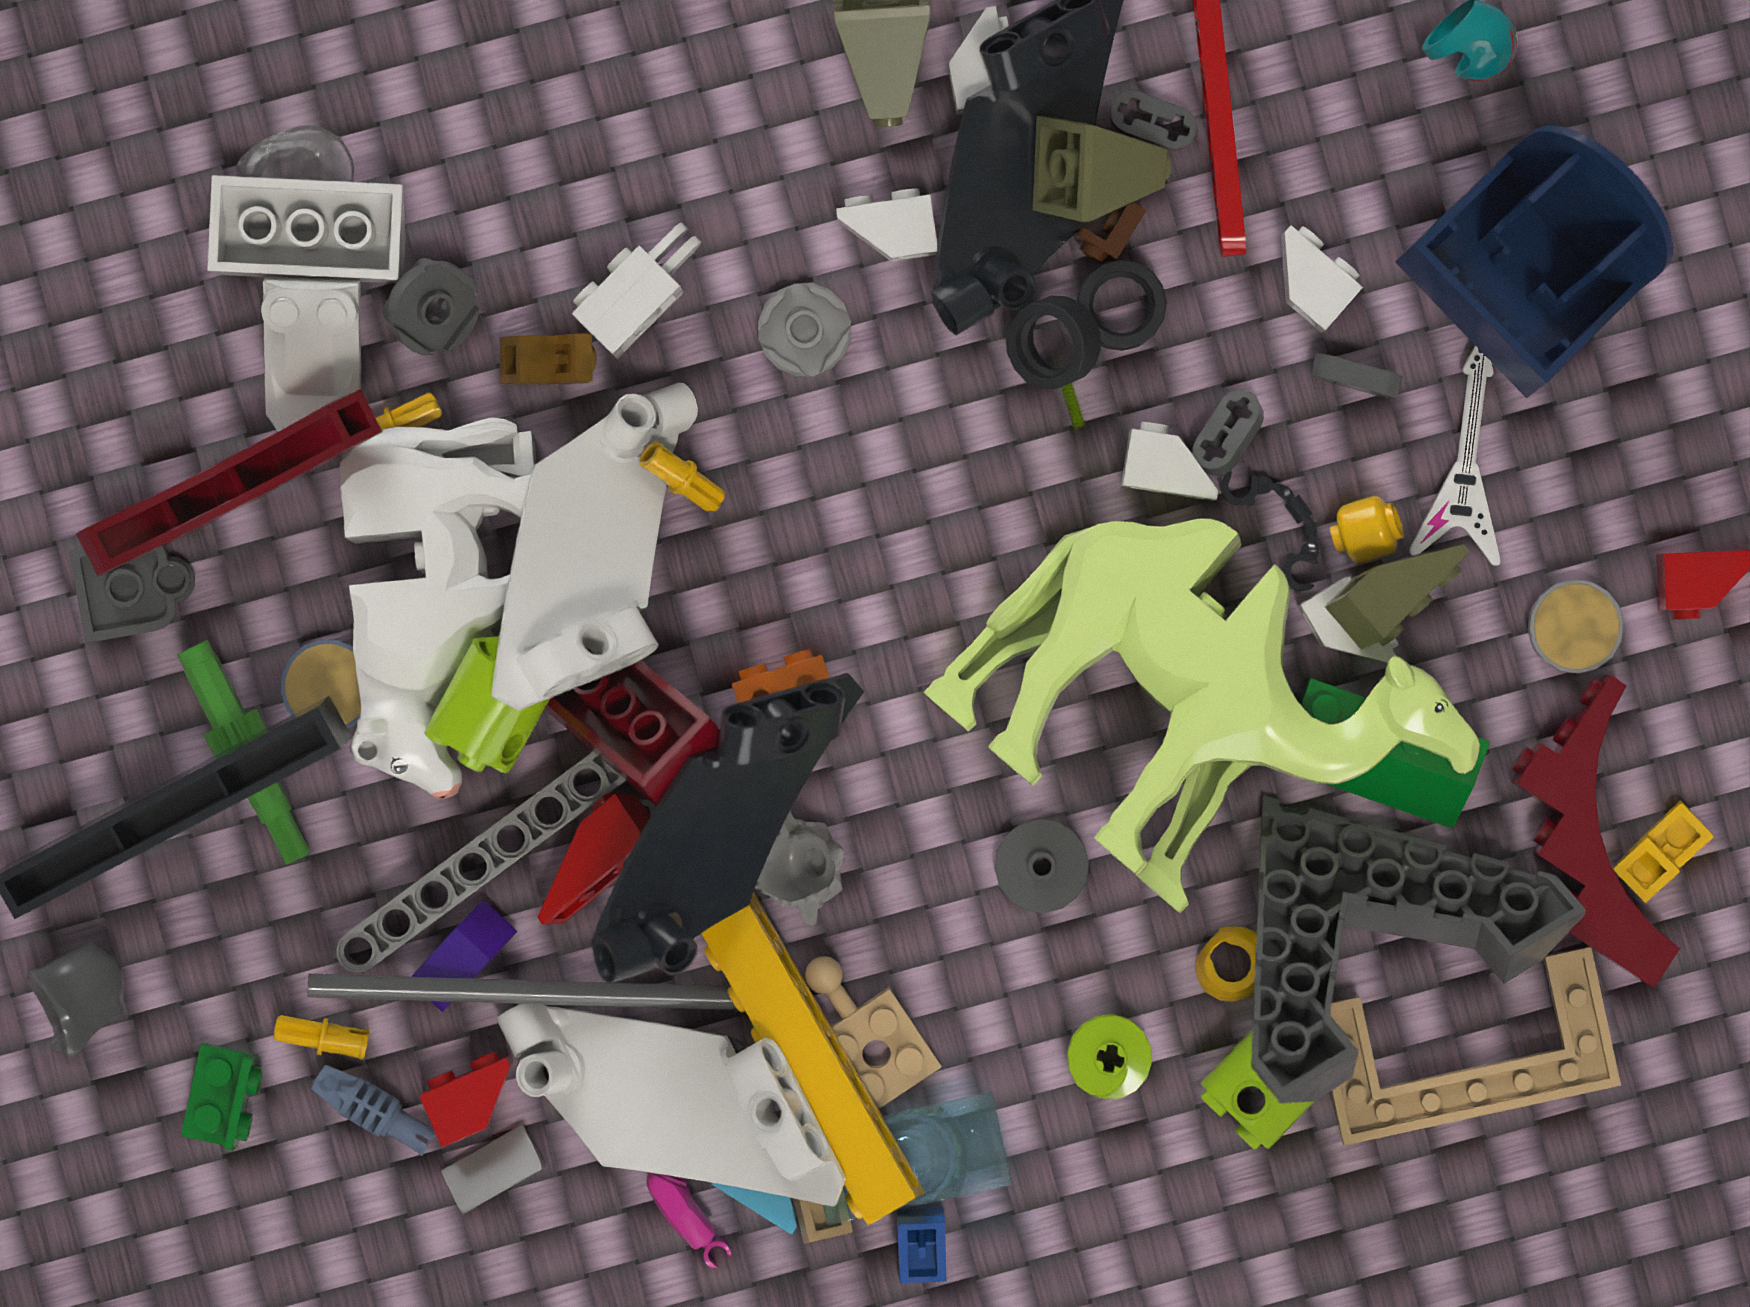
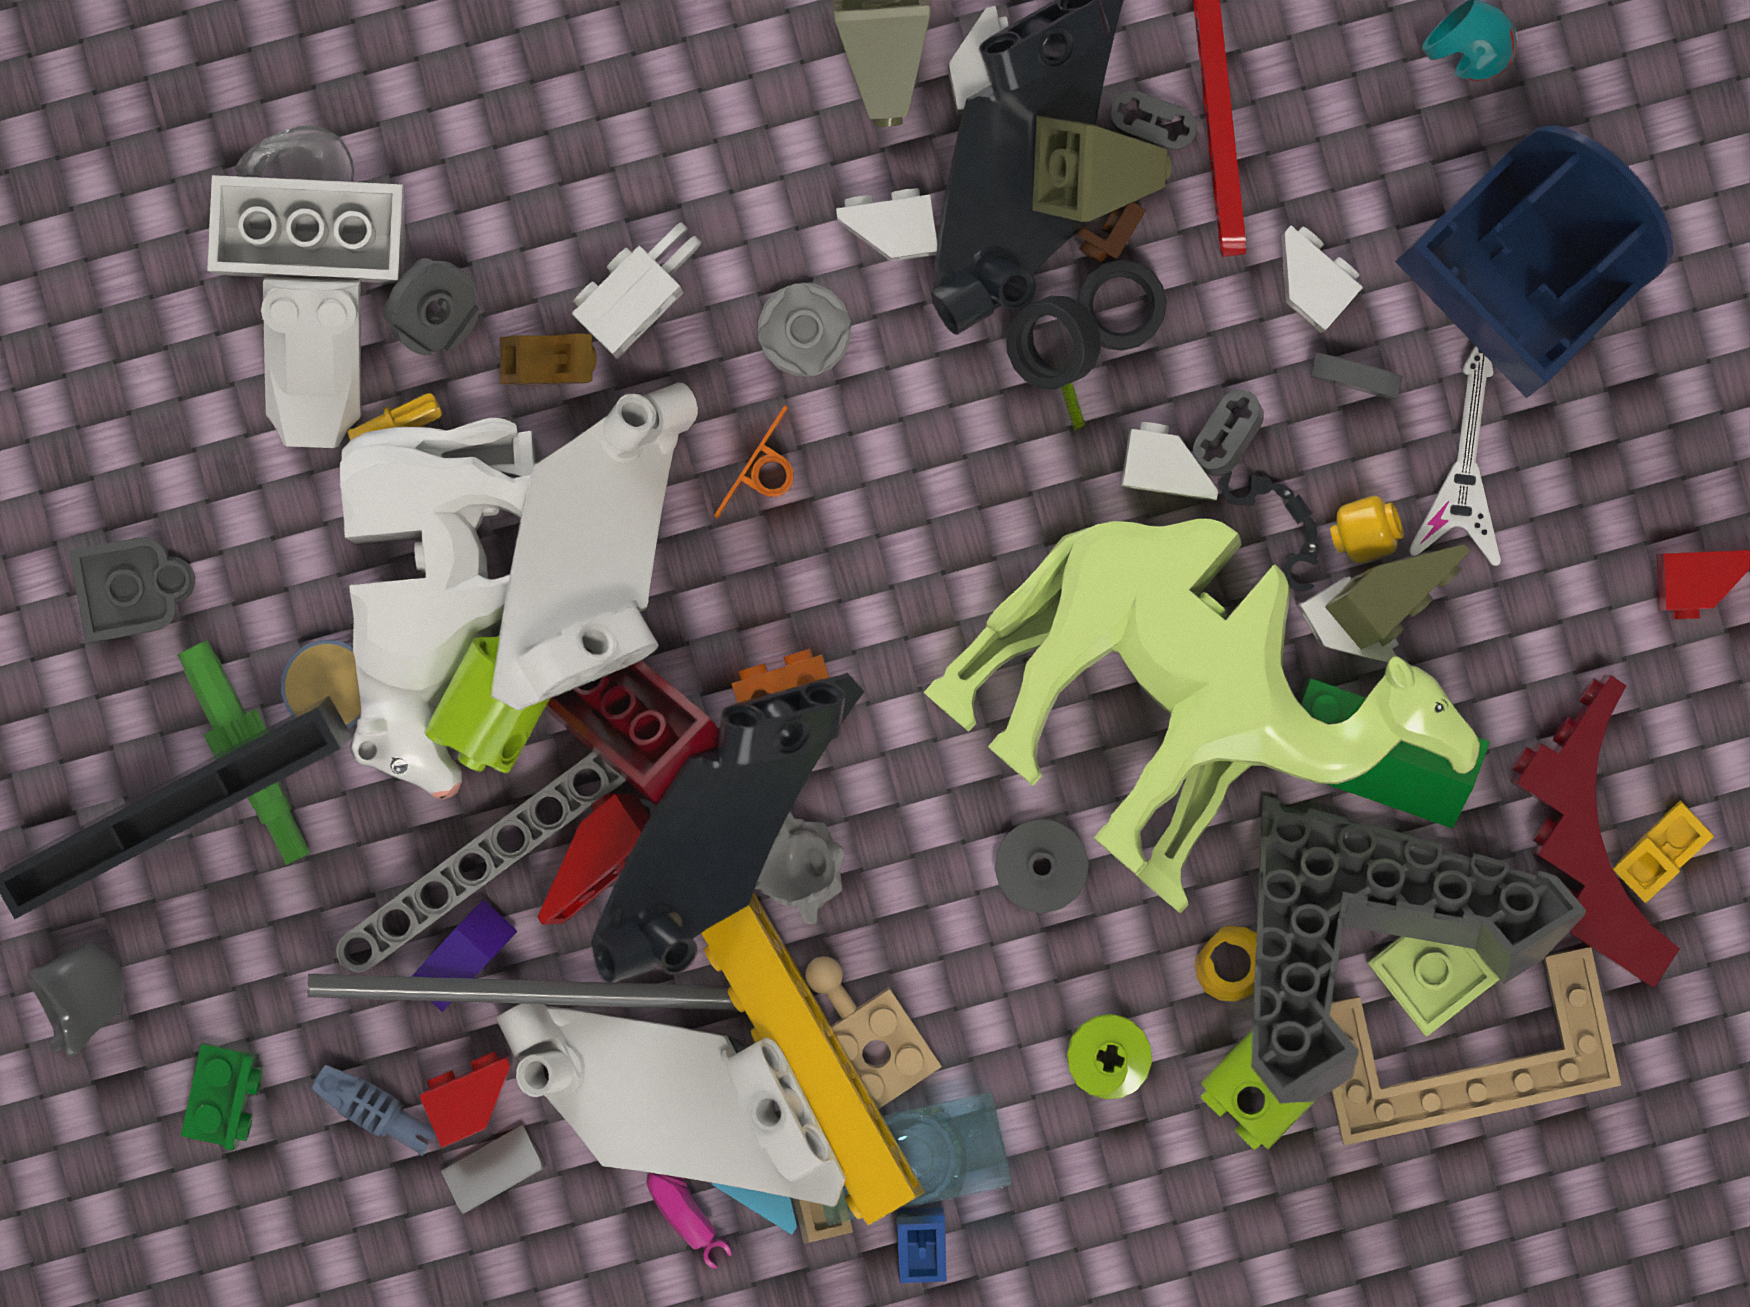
(230, 483): dark red arch -> none
(322, 1036): yellow axle -> none
(681, 476): yellow axle -> none
(760, 458): none -> orange piece
(1431, 978): none -> yellowish green tile
(1575, 626): pearl gold tile -> none

